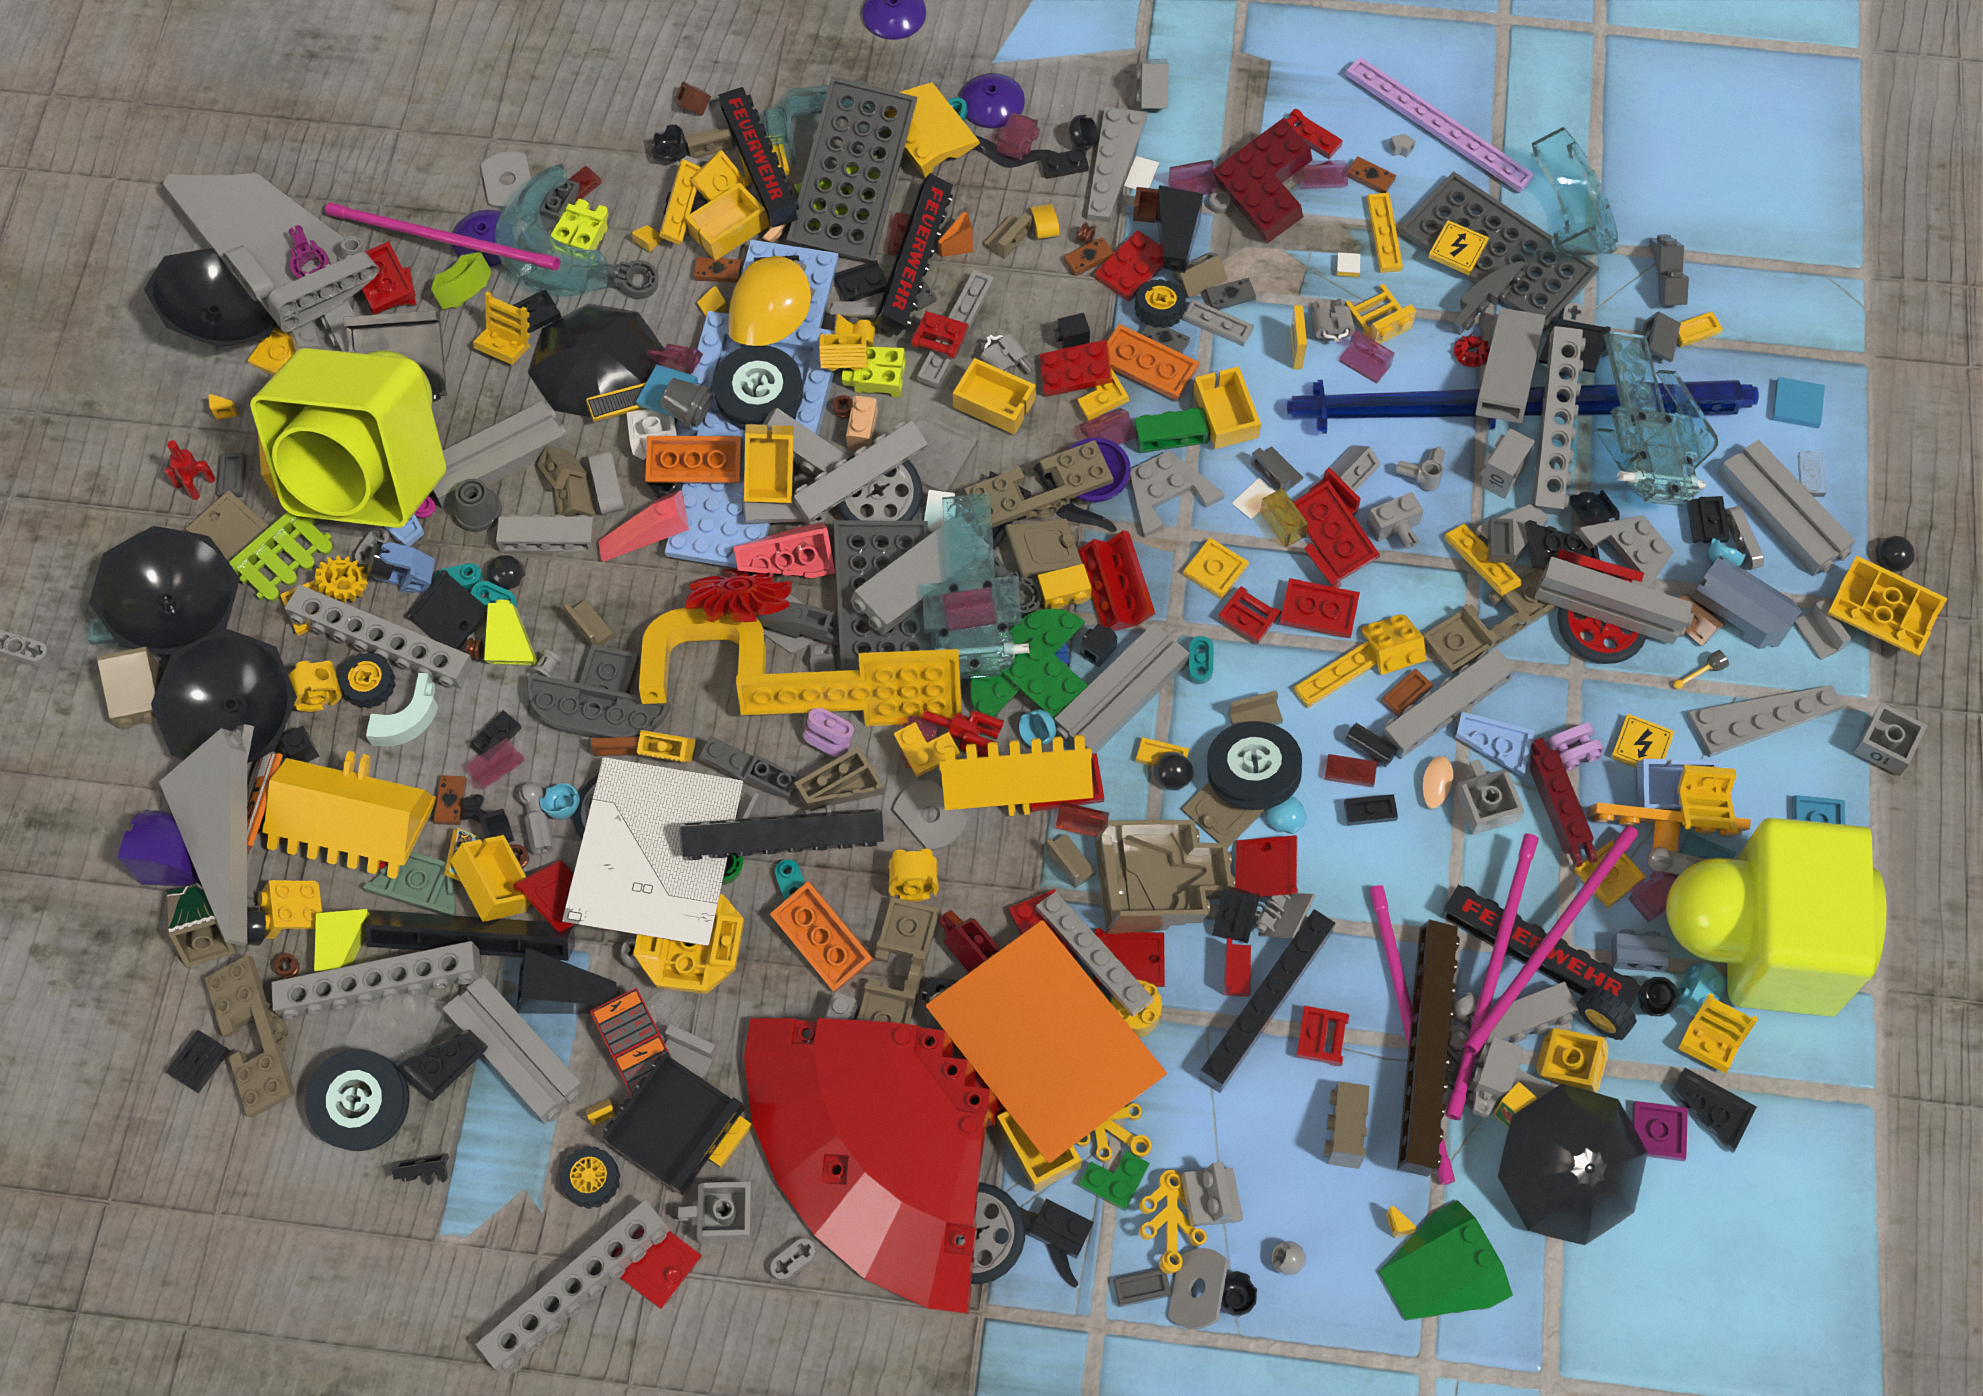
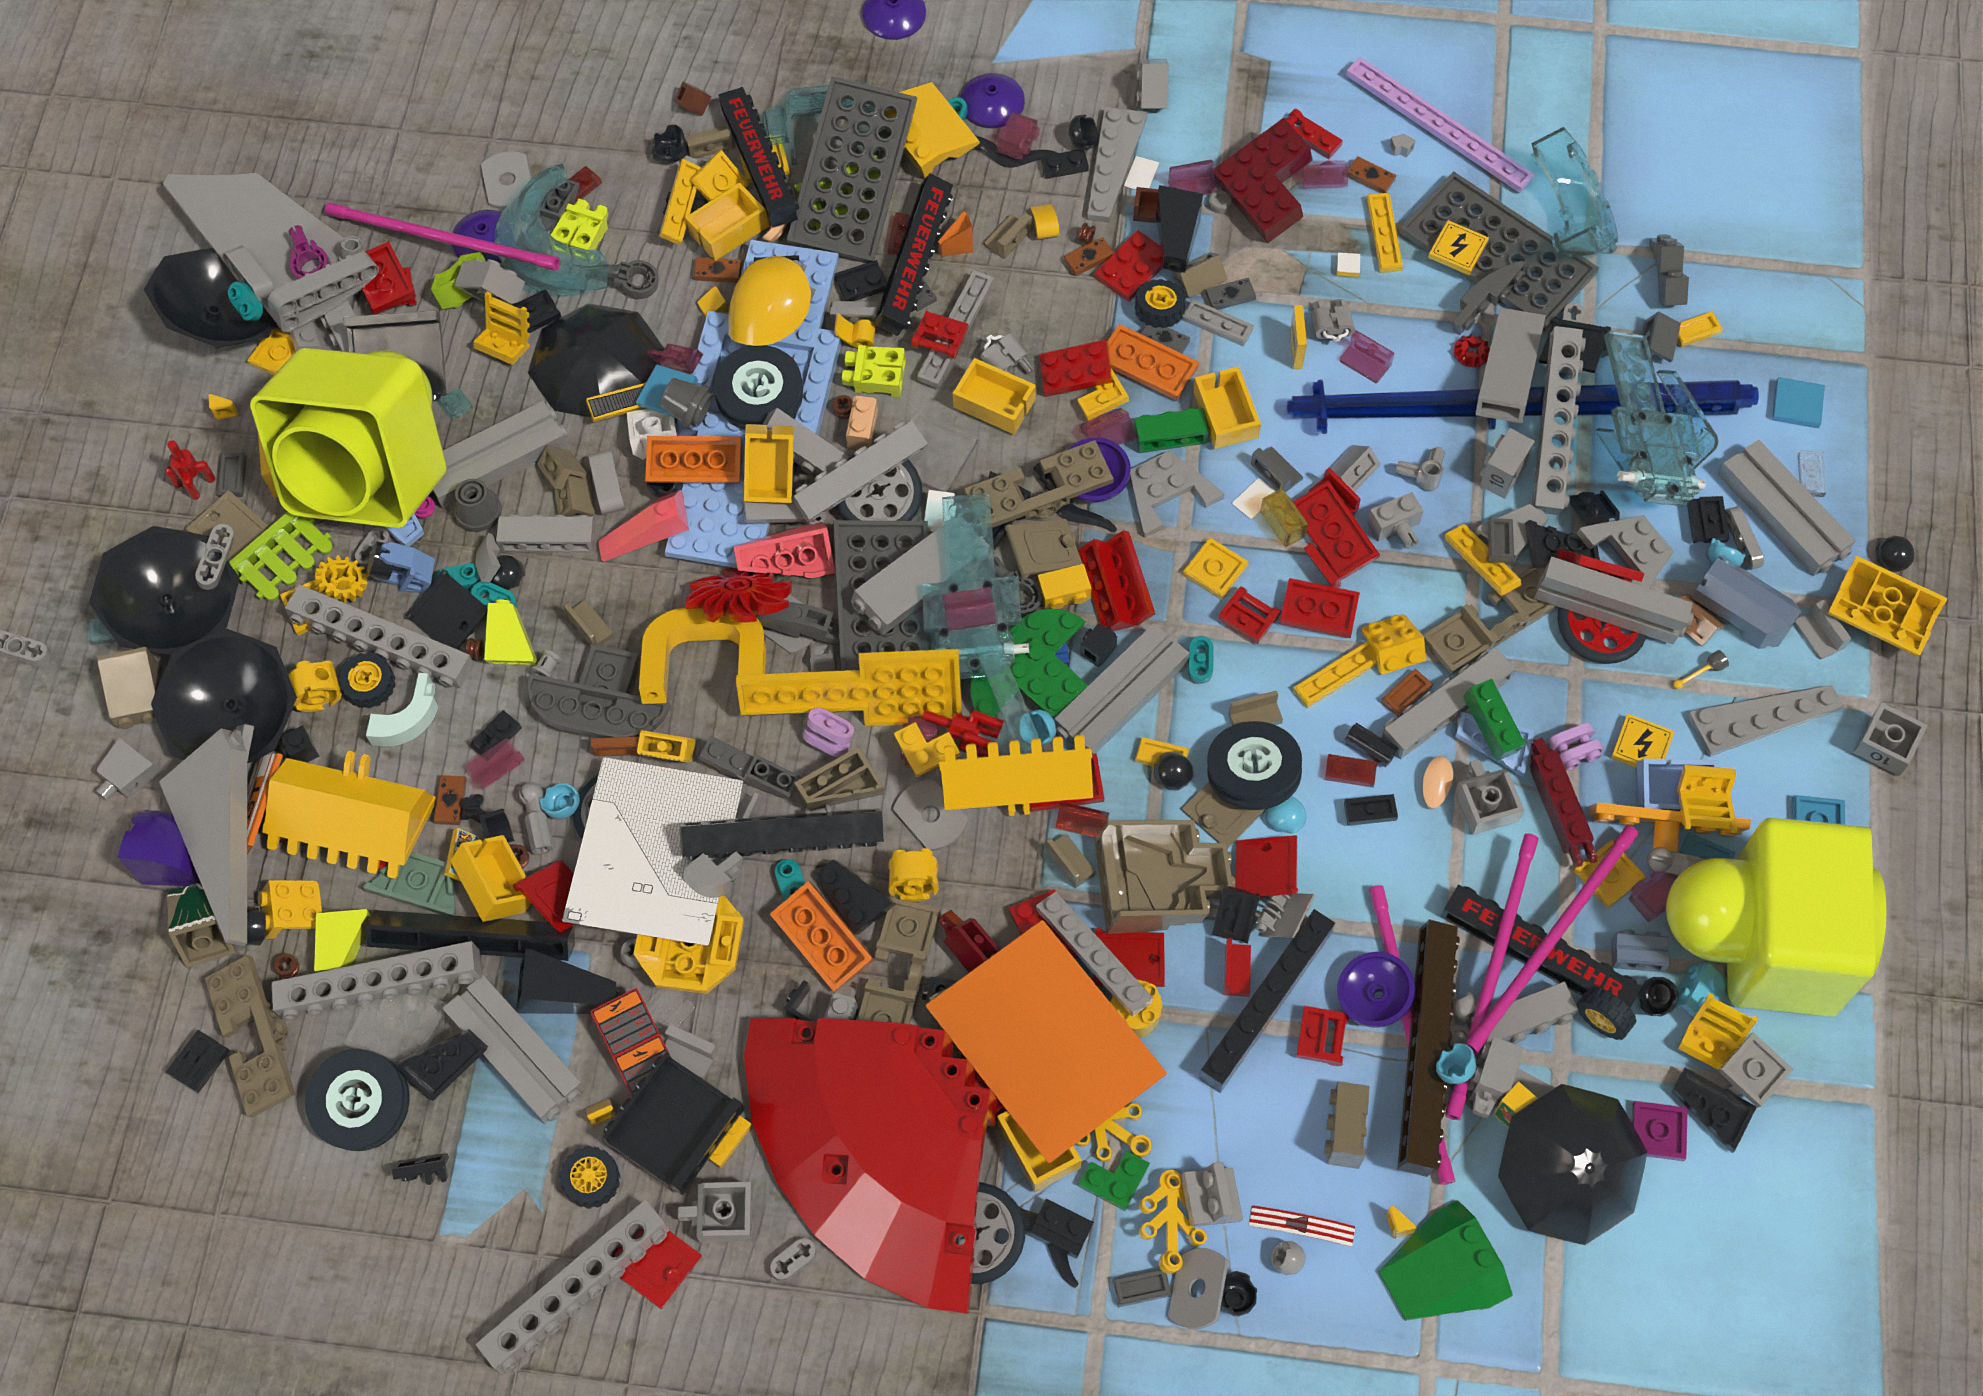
(124, 771): none -> light grey torso
(217, 566): none -> light grey beam
(245, 301): none -> teal plate
(456, 403): none -> clear light blue tile
(479, 277): none -> light grey hinge
(486, 559): none -> light grey slope
(646, 237): yellow slope -> none
(710, 879): none -> light grey brick
(795, 999): none -> black bracket
(843, 351): yellow brick -> none
(852, 896): none -> black wing
(1005, 688): none -> clear light blue tile
(1072, 330): black brick -> none
(1302, 1225): none -> sticker
(1371, 974): none -> dark purple dish
(1388, 326): yellow plate -> none
(1456, 1065): none -> medium azure hair
(1494, 719): none -> green brick
(1573, 1059): yellow slope -> none
(1754, 1070): none -> light grey bracket

